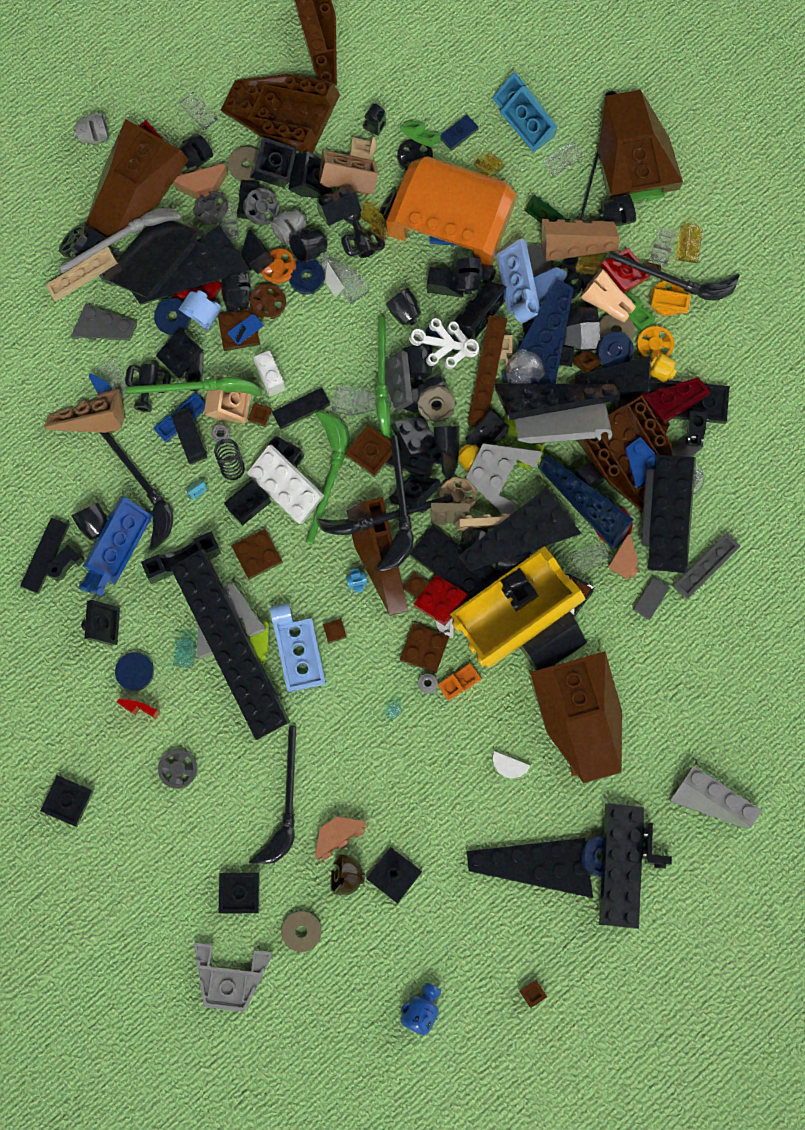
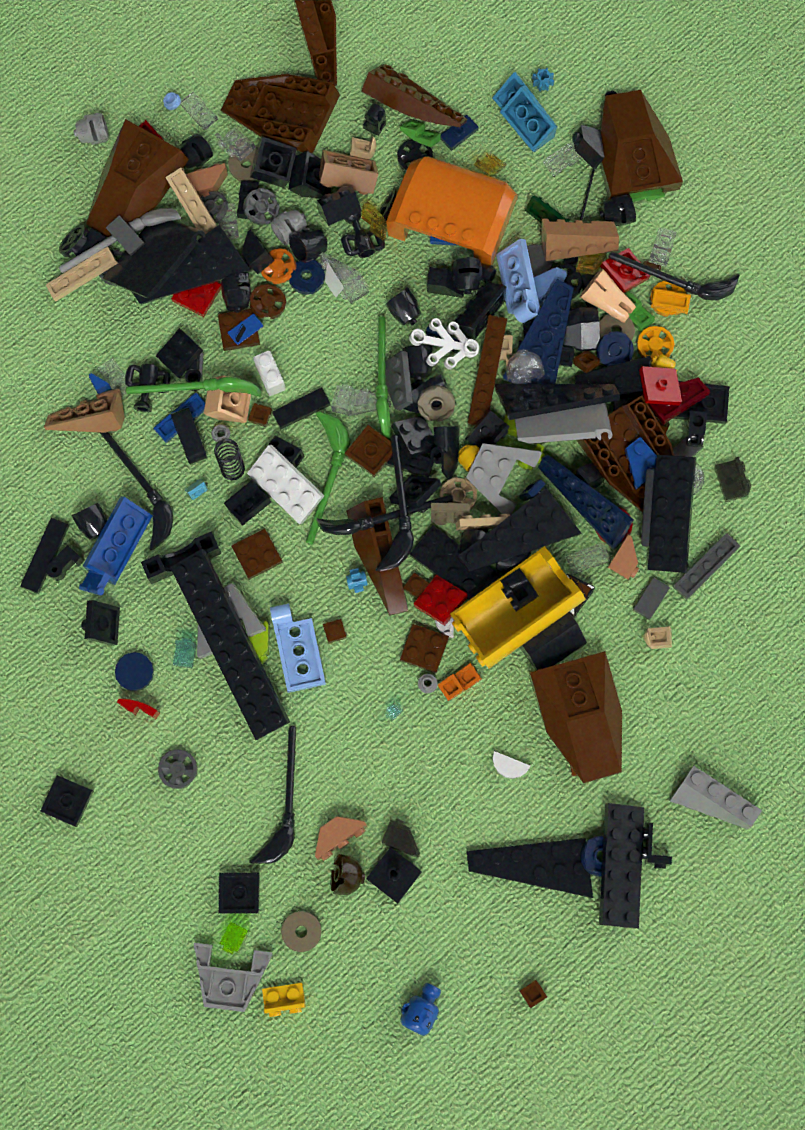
(102, 324): dark grey wing -> none
(125, 235): none -> dark grey tile
(161, 316): dark blue tile -> none
(171, 101): none -> light blue plate
(191, 201): none -> tan plate
(200, 309): light blue cylinder -> none
(234, 938): none -> clear neon green brick
(236, 144): none -> clear bracket
(283, 998): none -> yellow bracket
(400, 838): none -> clear smoke slope
(408, 97): none -> reddish brown wedge
(531, 490): none -> dark blue plate
(543, 79): none -> dark azure gear
(589, 145): none -> black slope
(658, 637): none -> tan plate
(660, 385): none -> plate
(689, 243): clear yellow slope -> none
(732, 479): none -> clear smoke bracket

